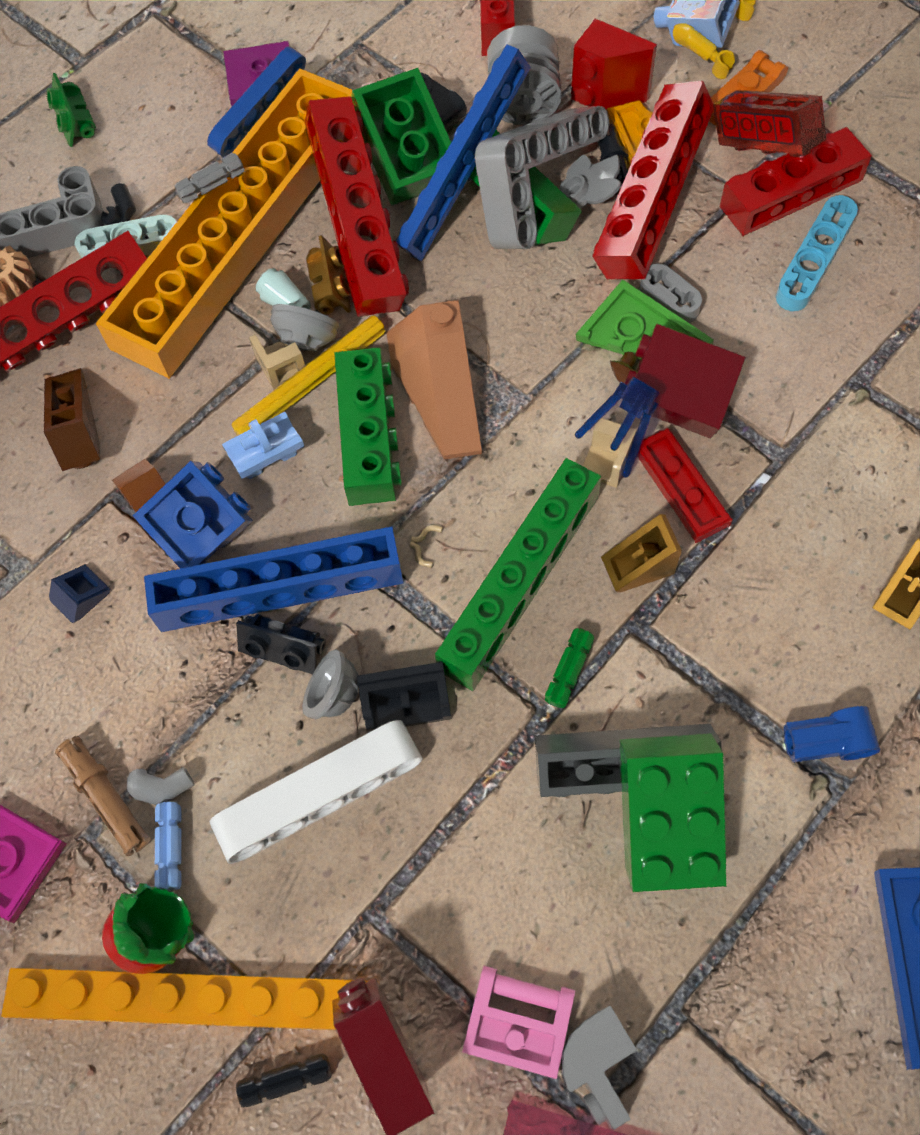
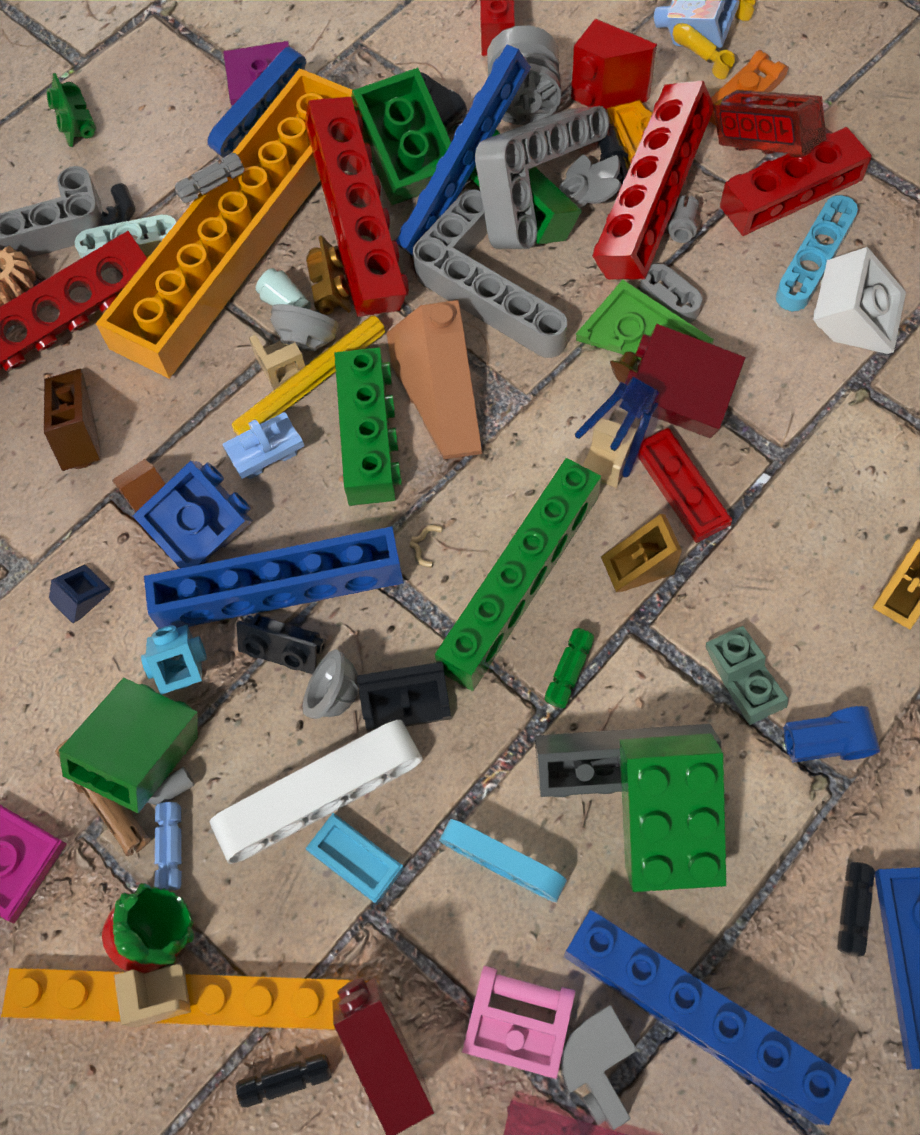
(129, 744): none -> green brick
(151, 995): none -> tan panel
(173, 658): none -> medium azure brick
(355, 858): none -> medium azure tile
(446, 269): none -> light grey beam
(503, 860): none -> medium azure beam
(683, 225): none -> light grey pin
(708, 1019): none -> blue brick
(745, 675): none -> sand green slope
(855, 909): none -> black axle
(860, 302): none -> white slope

